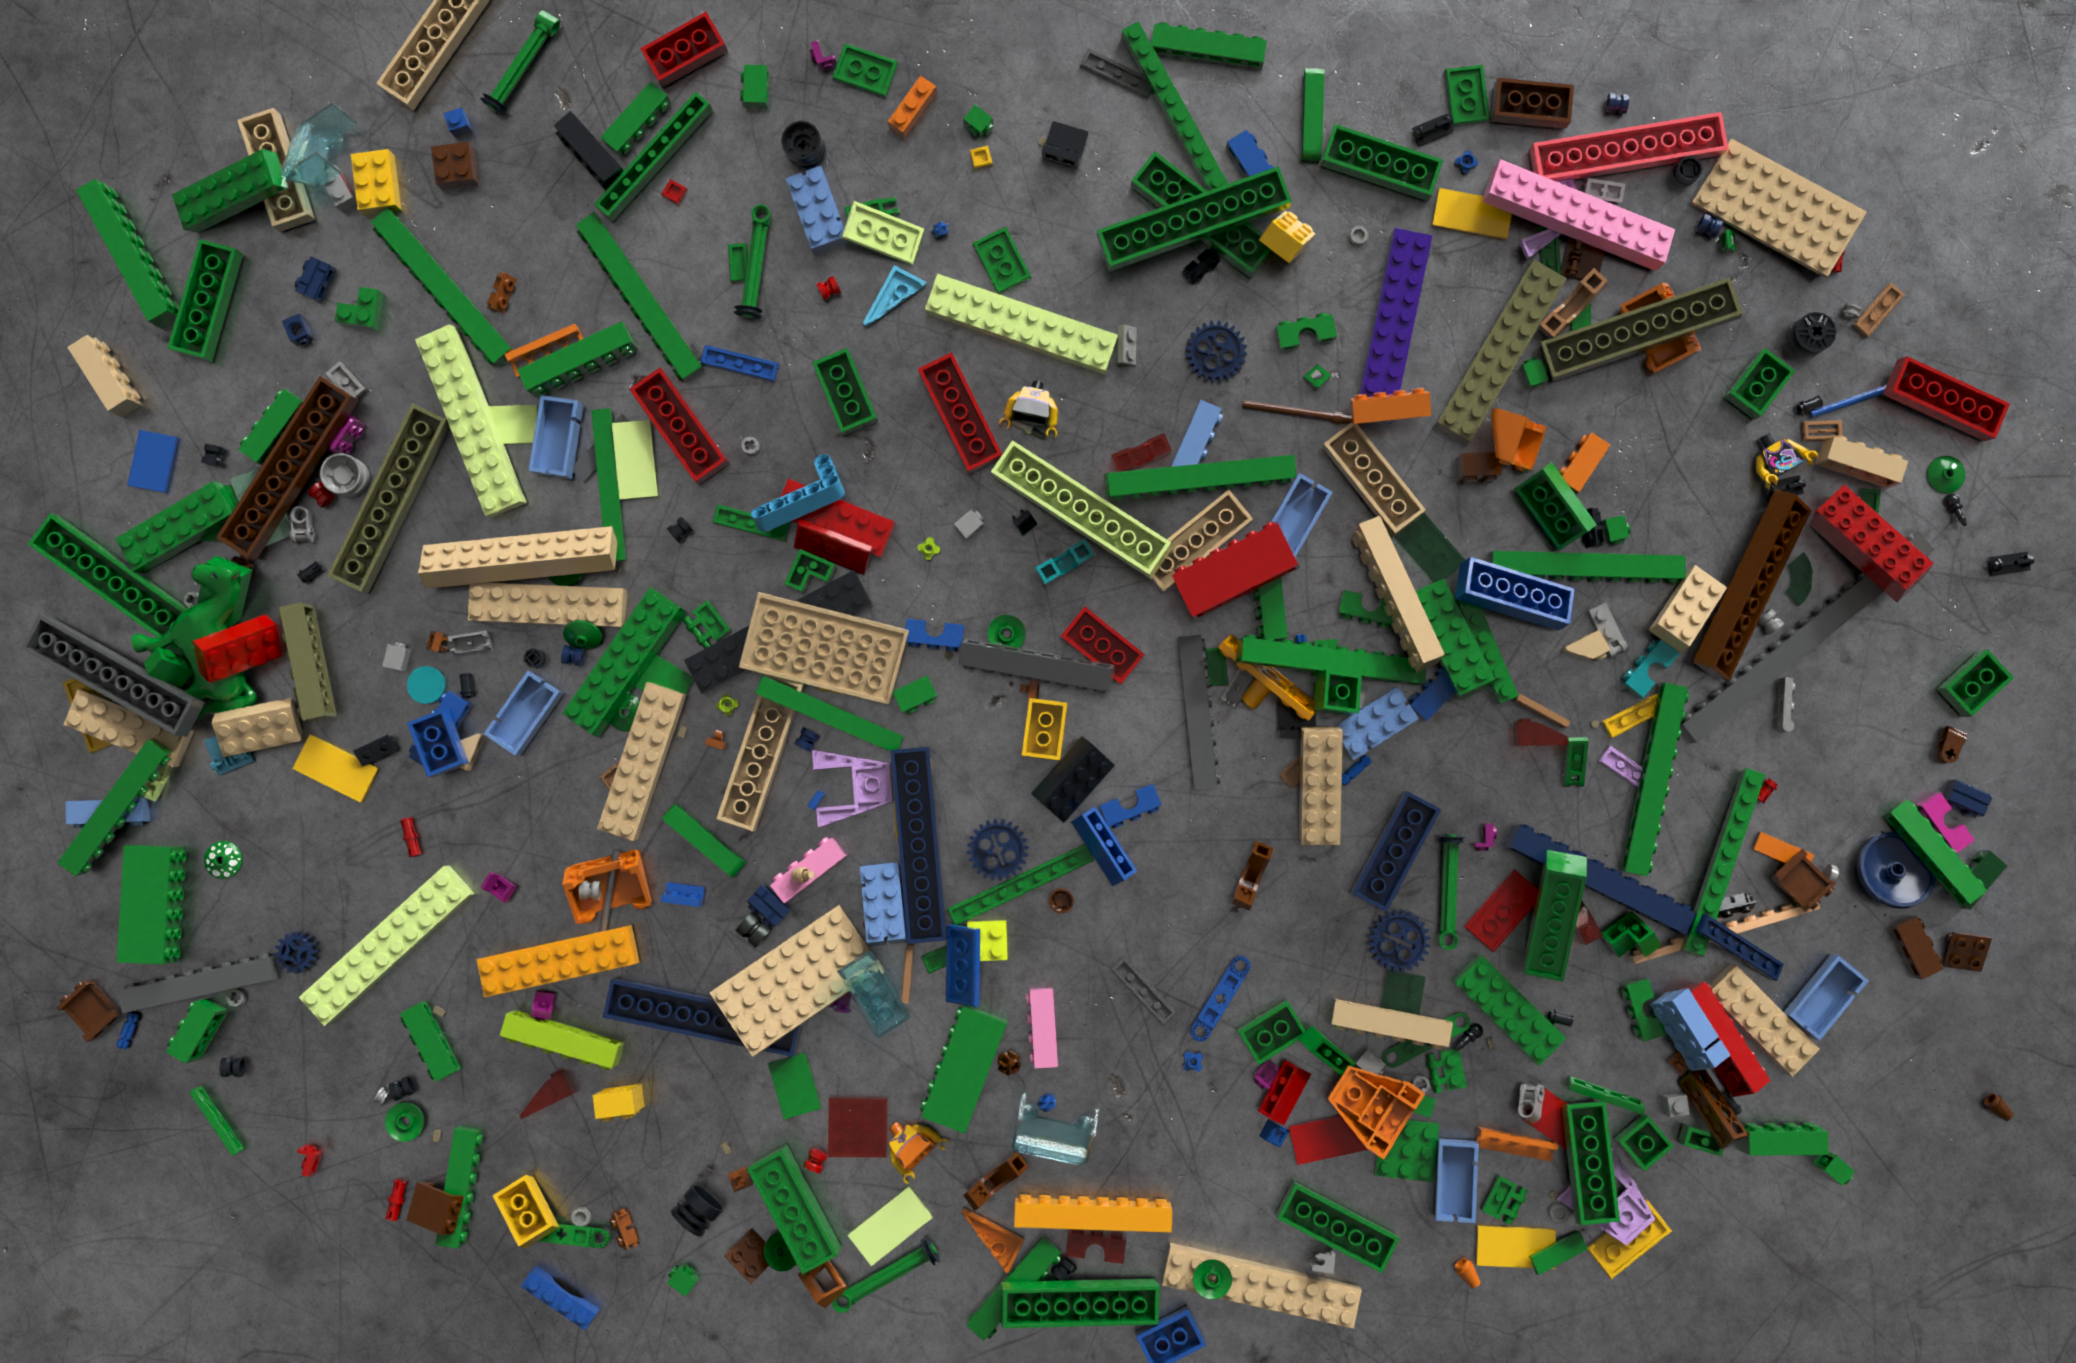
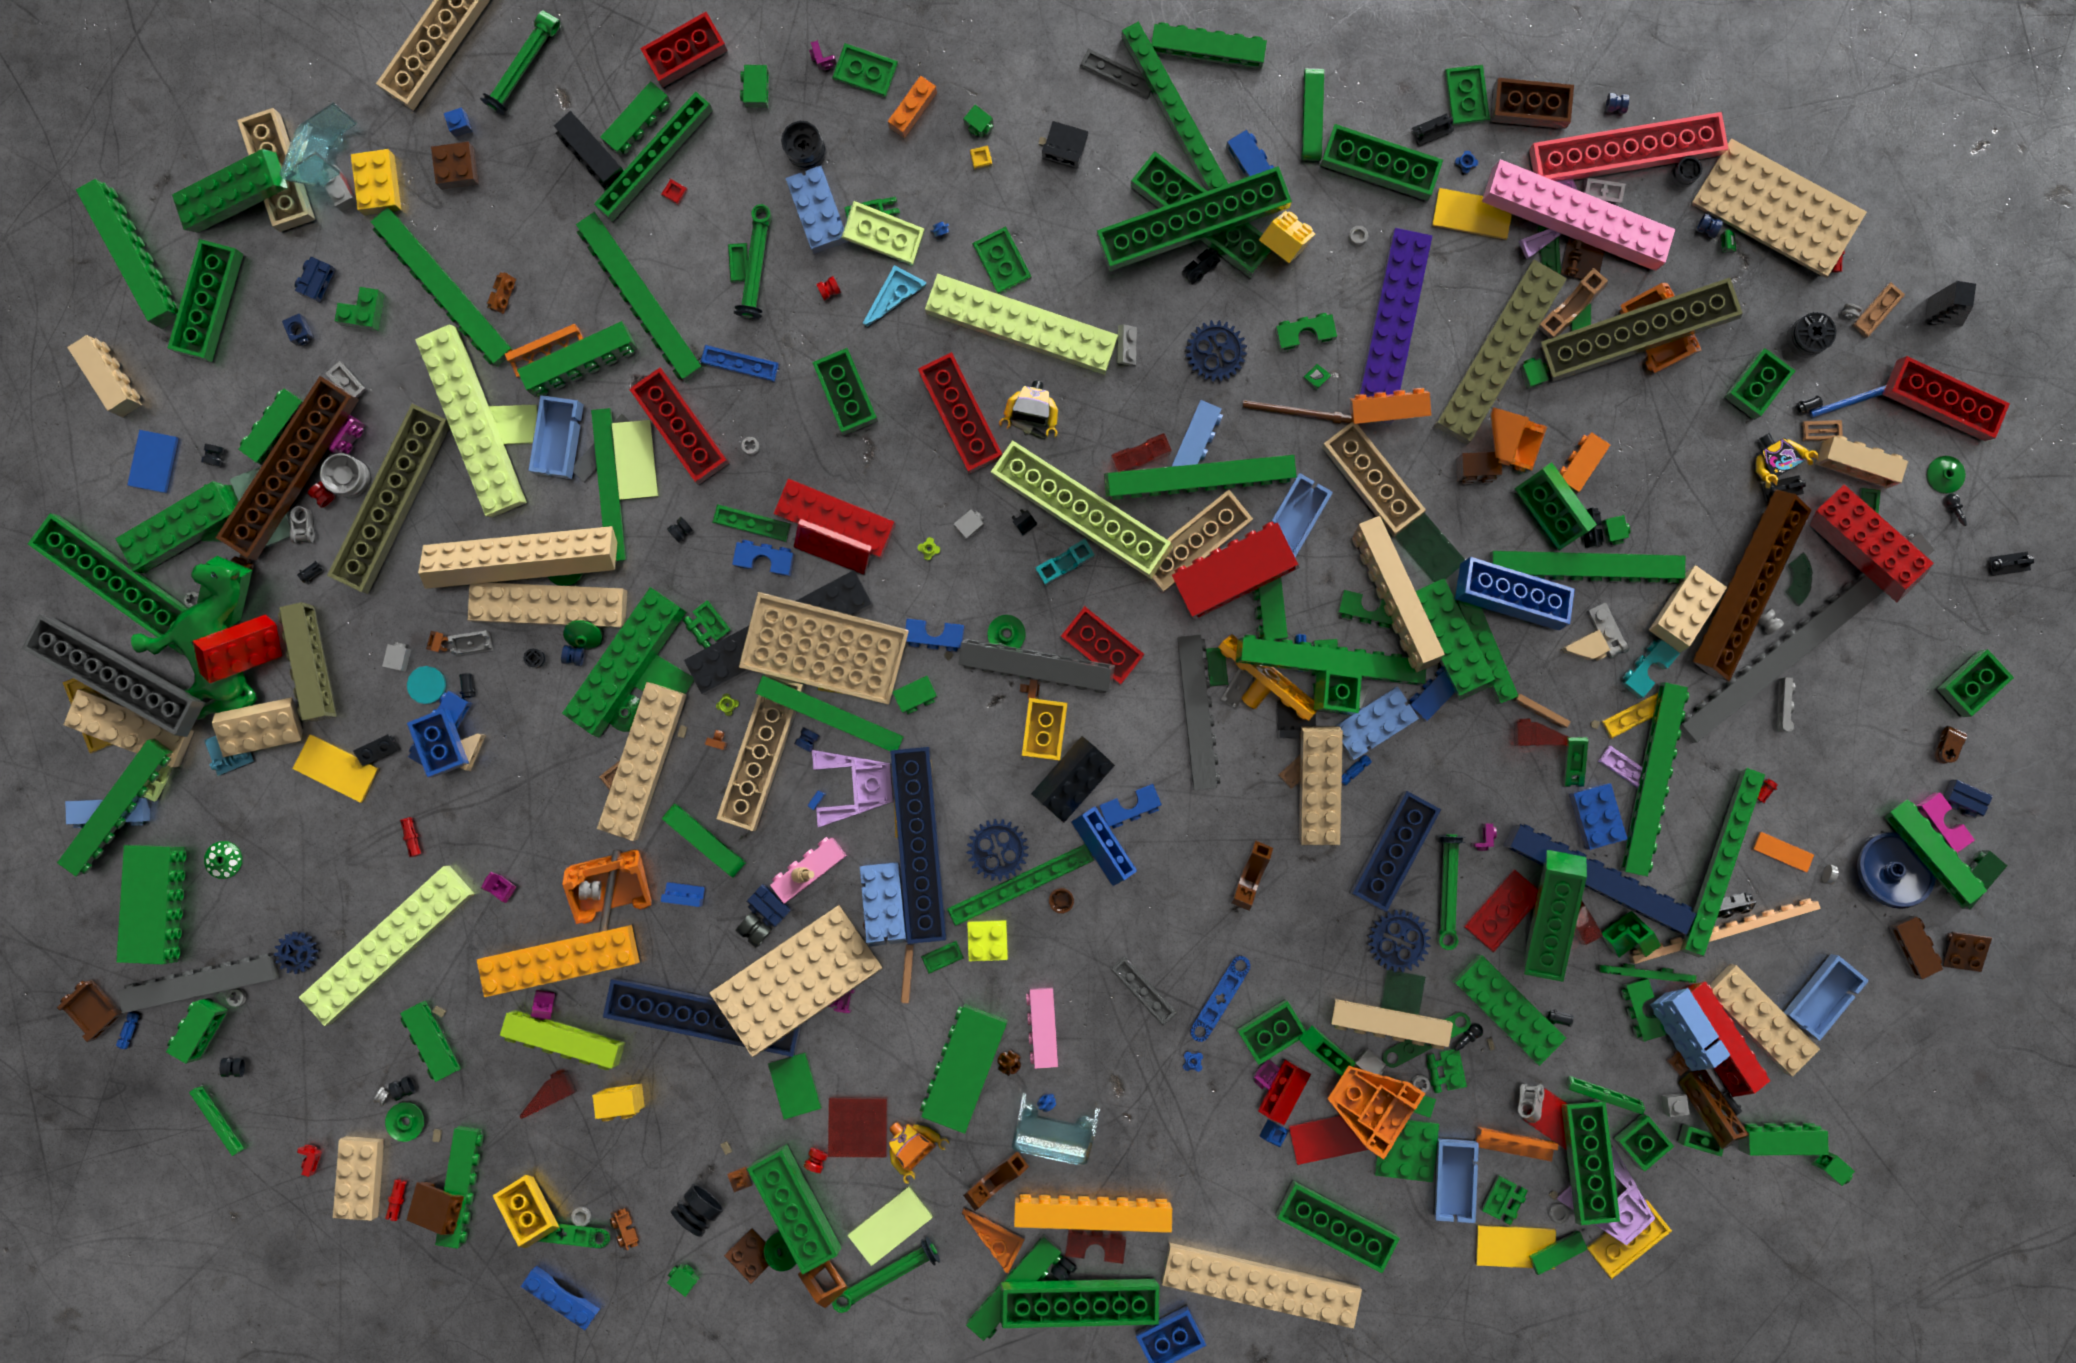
(168, 666): green brick -> none
(358, 1178): none -> tan brick
(523, 713): medium blue piece -> none
(747, 554): none -> blue arch
(803, 500): dark azure beam -> none
(807, 566): green brick -> none
(873, 994): clear light blue brick -> none
(963, 965): blue tile -> none
(1216, 1288): green dish -> none
(1325, 1260): light grey hinge -> none
(1467, 1272): orange cone -> none
(1598, 816): none -> blue brick
(1665, 974): none -> green piece
(1739, 947): dark blue tile -> none
(1803, 881): reddish brown panel -> none
(1951, 304): none -> black wedge
(1996, 1105): reddish brown cone -> none

